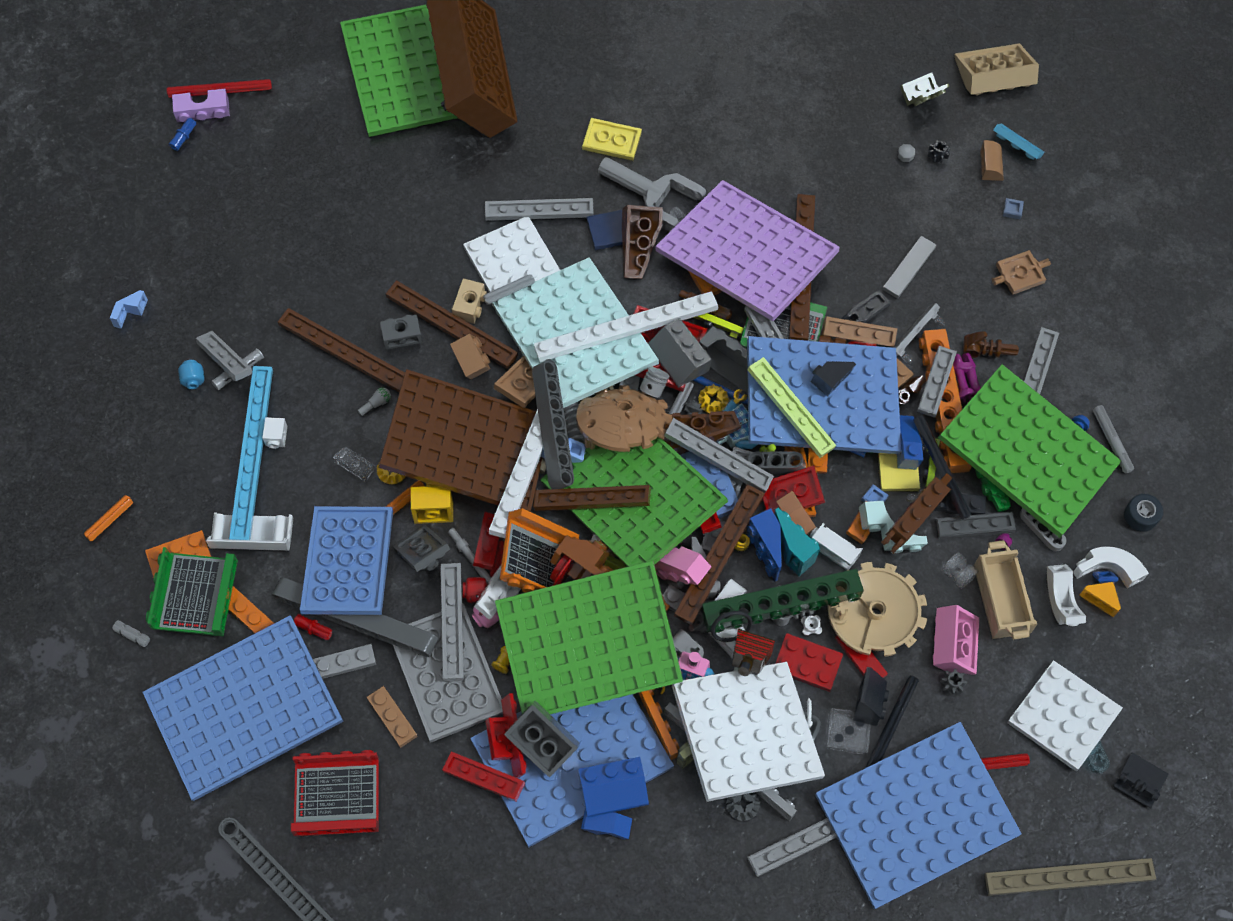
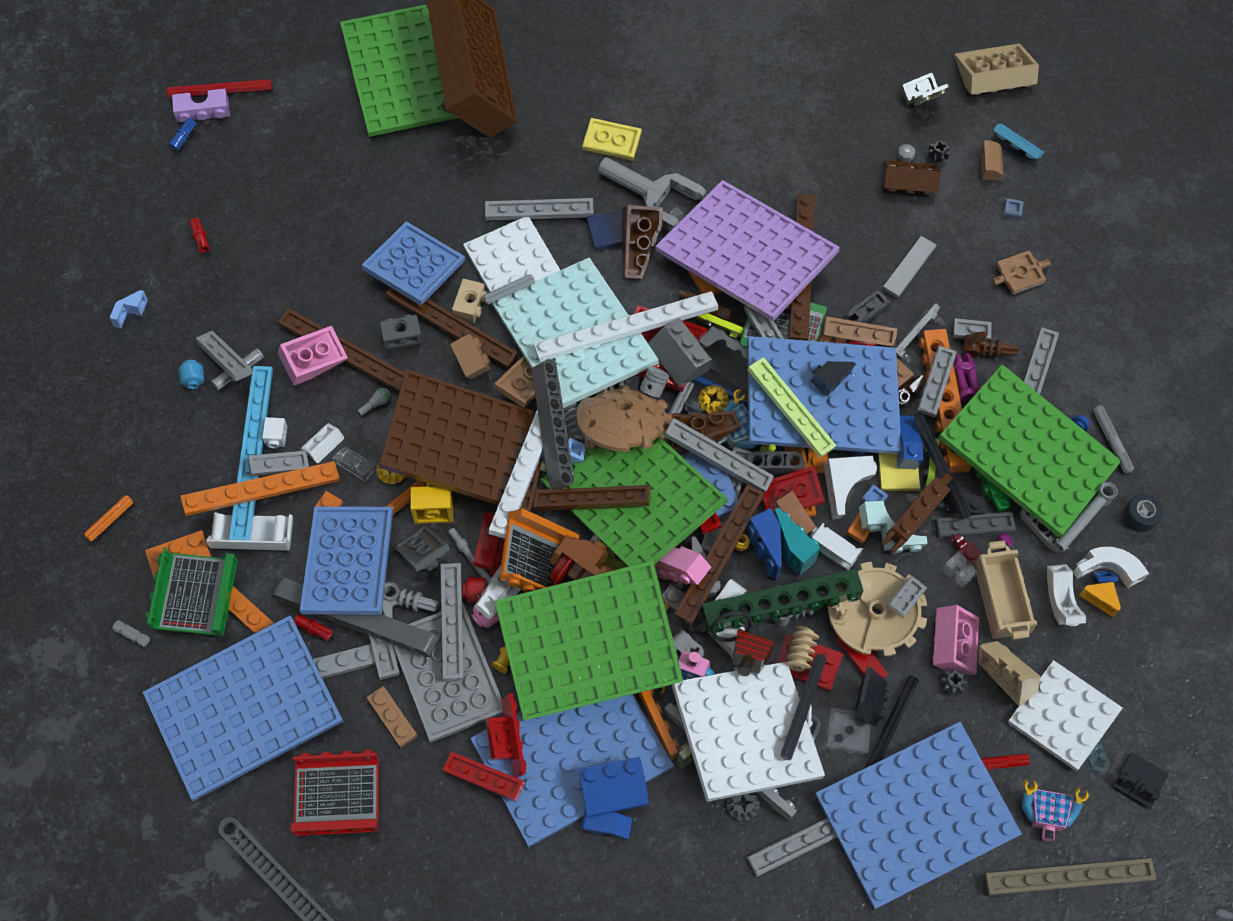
(199, 235): none -> red axle
(259, 488): none -> orange plate
(276, 463): none -> light grey plate
(311, 354): none -> bright pink slope
(323, 442): none -> white slope
(329, 500): none -> orange plate
(384, 658): none -> light grey plate
(402, 597): none -> light grey piece
(413, 263): none -> medium blue plate
(542, 739): dark grey slope -> none
(801, 648): none -> tan piece
(803, 707): none -> black axle
(815, 620): white plate -> none
(842, 475): none -> white arch
(906, 596): none -> light grey plate
(911, 176): none -> reddish brown slope
(963, 327): none -> light grey plate
(968, 550): none -> dark red plate
(1009, 672): none -> tan wedge
(1050, 809): none -> torso
(1086, 516): none -> light grey piece

